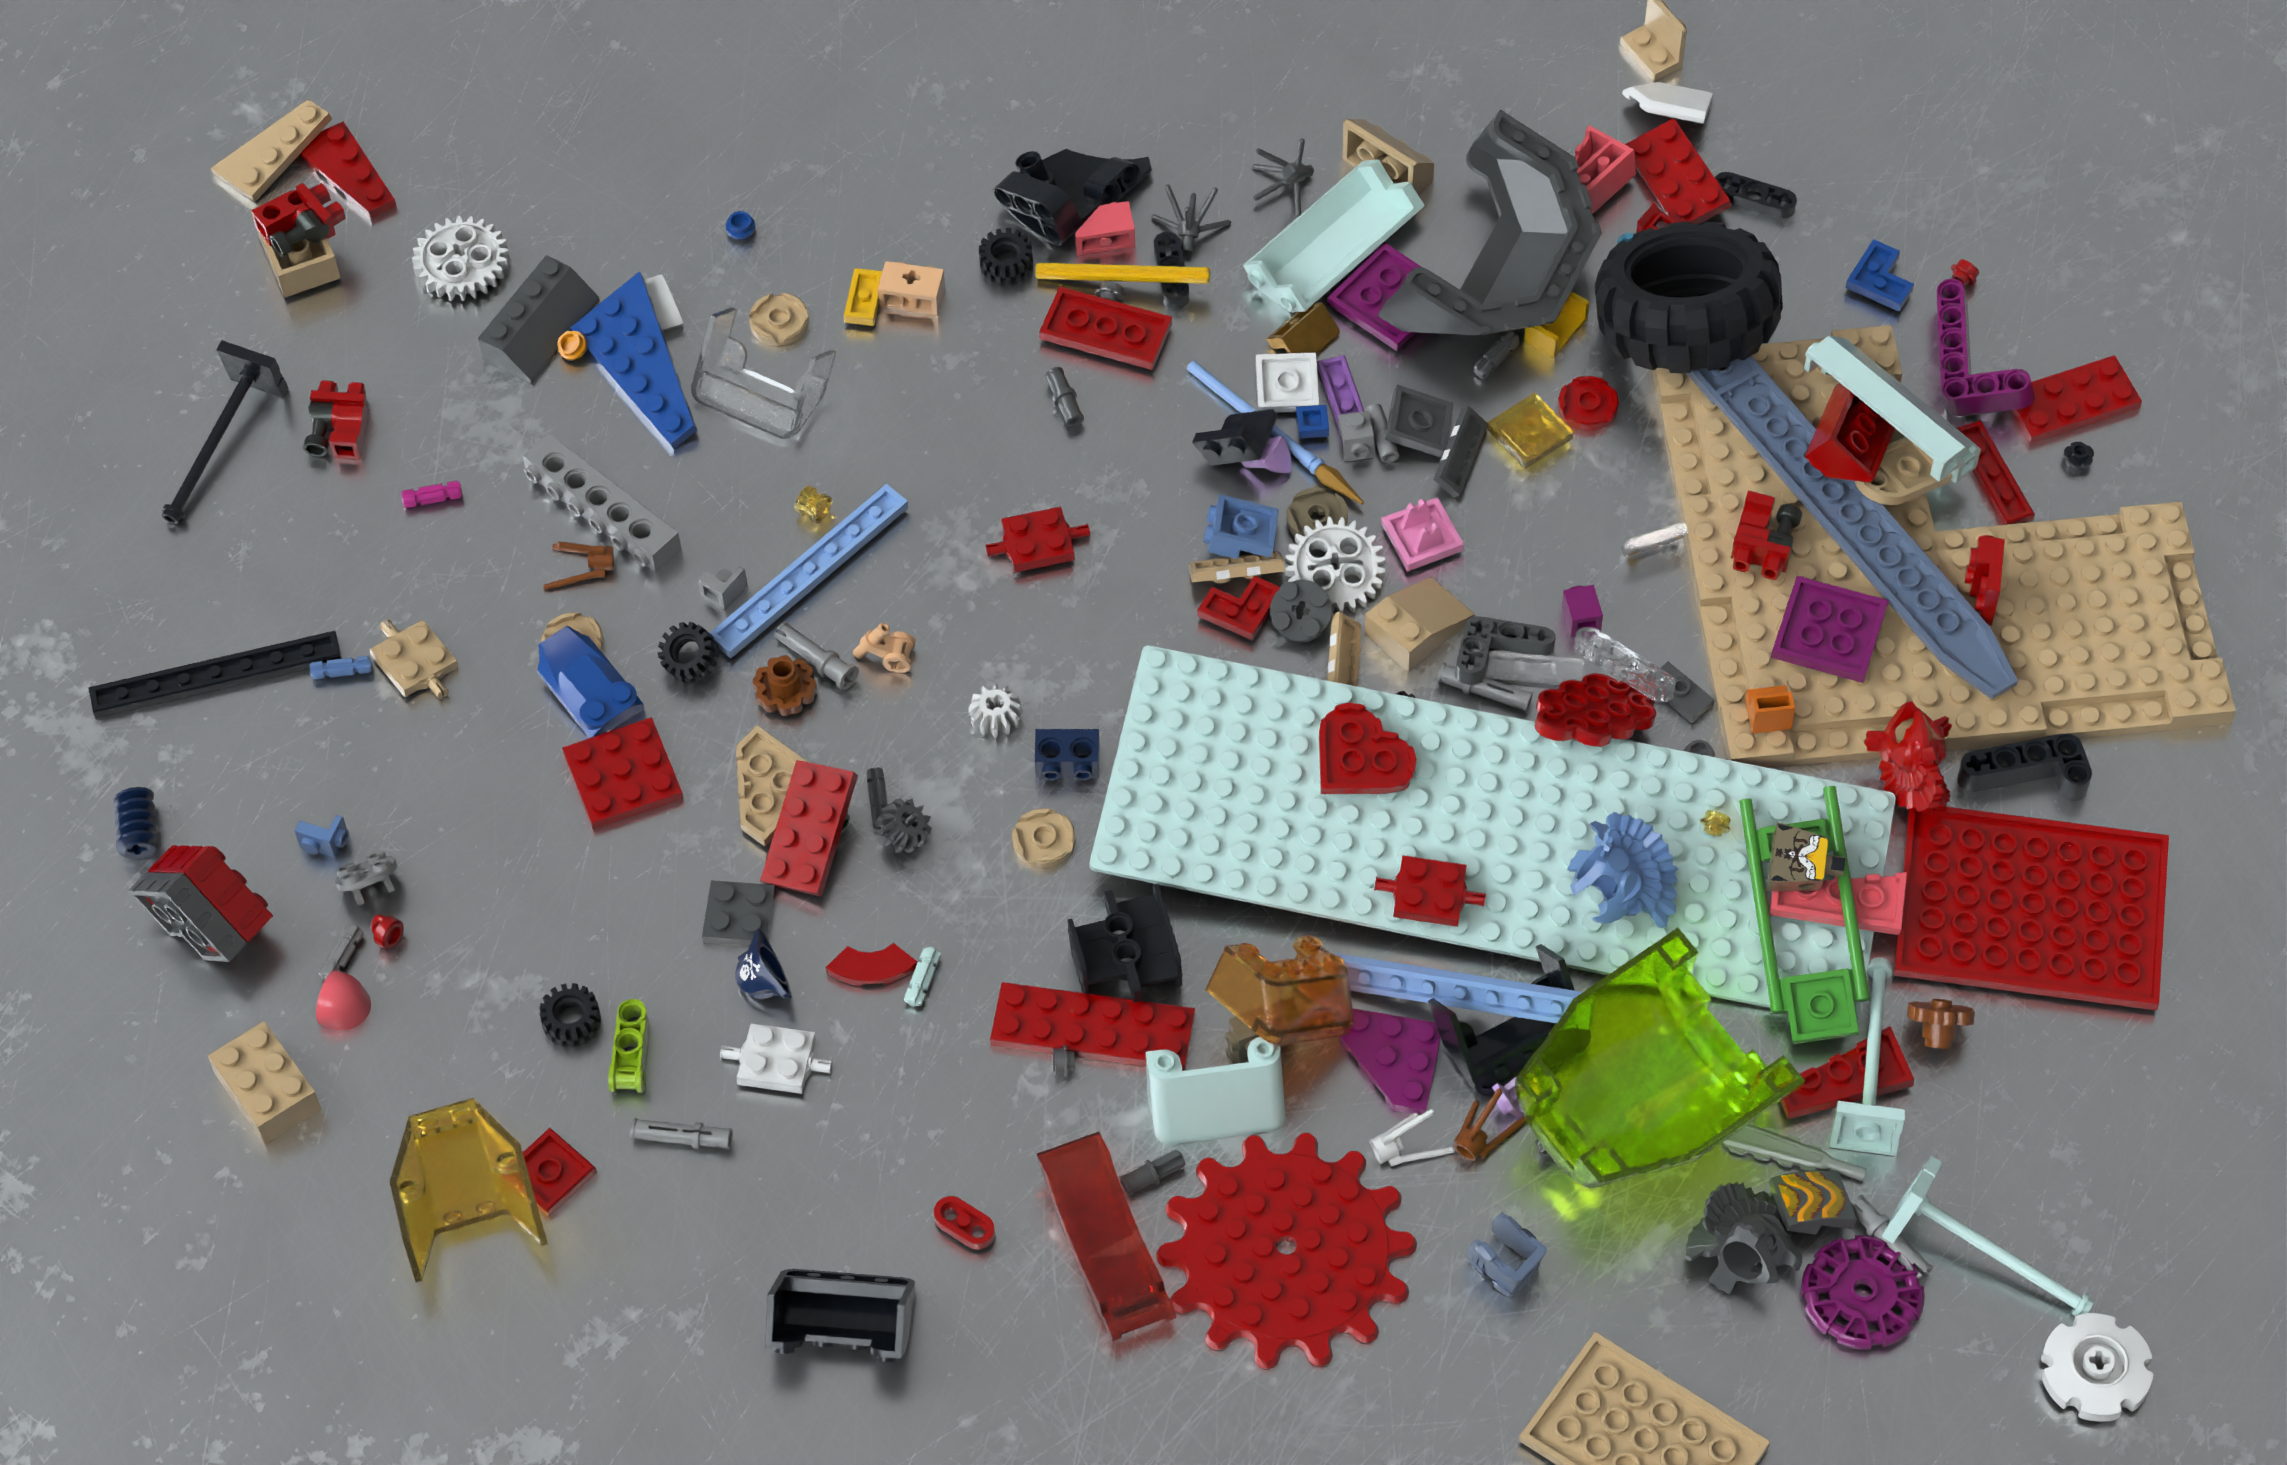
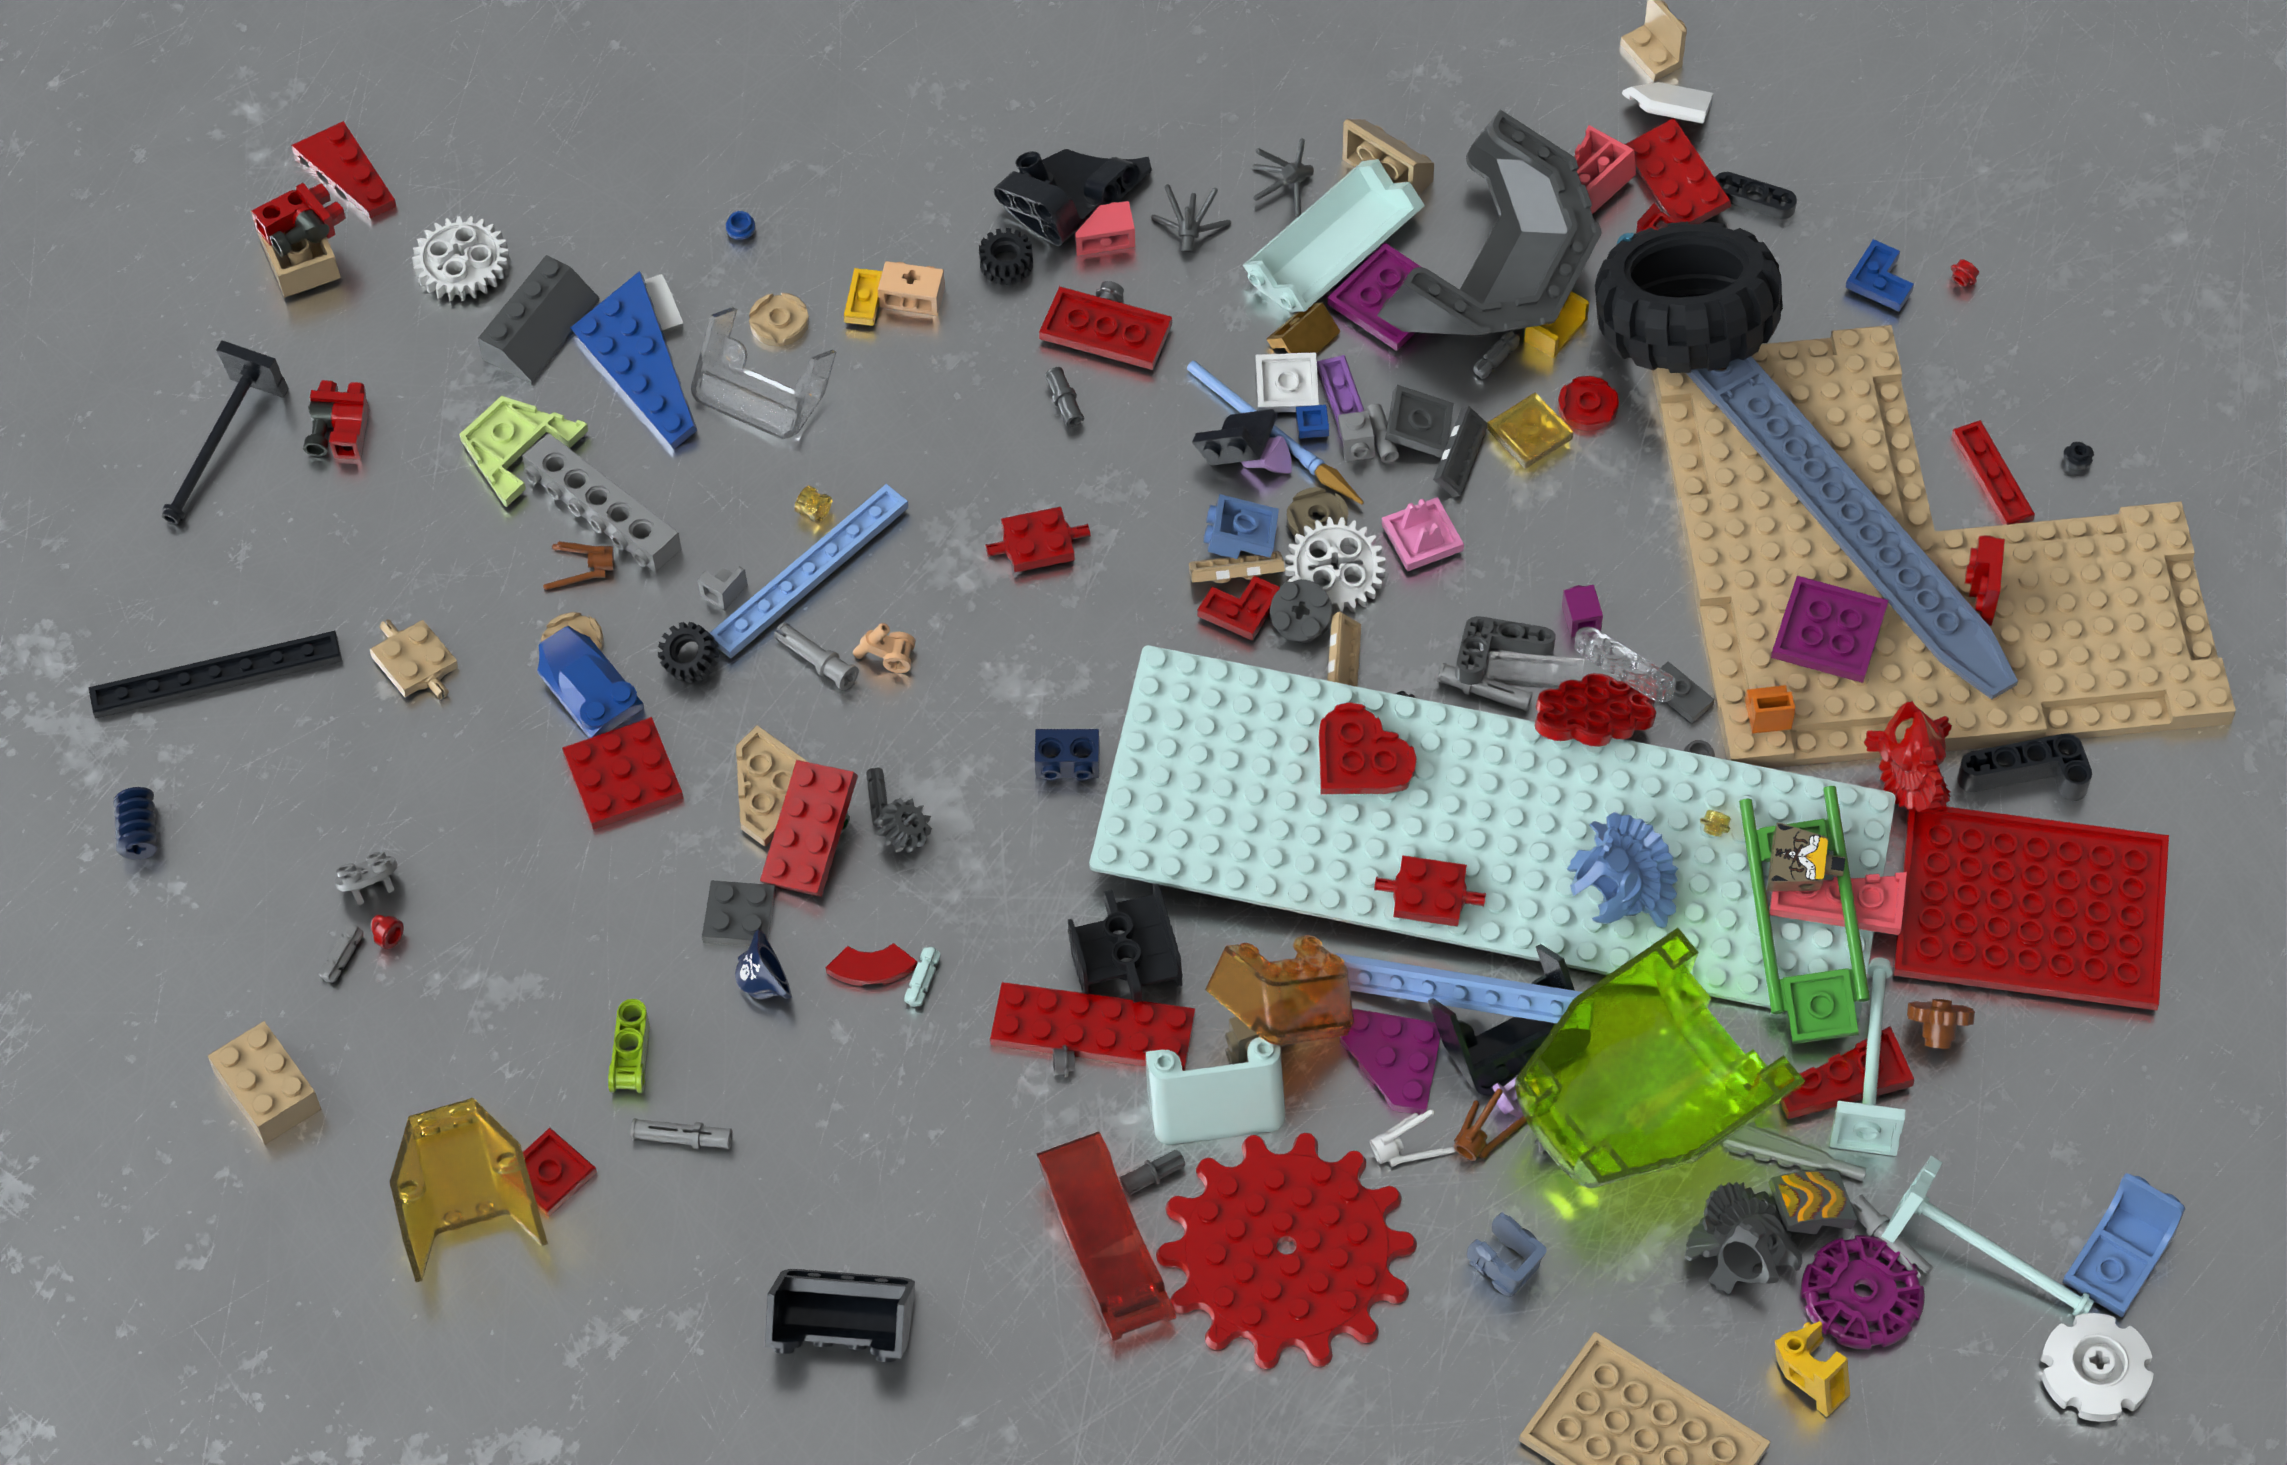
(202, 901): piece -> none
(268, 154): tan wing -> none
(322, 840): medium blue bracket -> none
(340, 667): medium blue axle -> none
(342, 1002): coral helmet -> none
(431, 494): dark pink axle -> none
(506, 433): none -> yellowish green wing
(570, 1031): black tyre -> none
(572, 345): light orange plate -> none
(776, 1058): white plate -> none
(784, 685): dark orange plant -> none
(965, 1224): red plate -> none
(995, 710): white gear -> none
(1043, 838): tan tile -> none
(1122, 273): yellow axle -> none
(1175, 259): black beam -> none
(1415, 622): tan slope -> none
(1654, 539): clear tile -> none
(1761, 545): red hips -> none
(1821, 1380): none -> yellow tile
(1849, 439): red slope -> none
(1897, 405): light aqua panel -> none
(1902, 475): tan tile -> none
(1955, 356): magenta beam -> none
(2077, 399): red plate -> none
(2126, 1244): none -> medium blue bracket

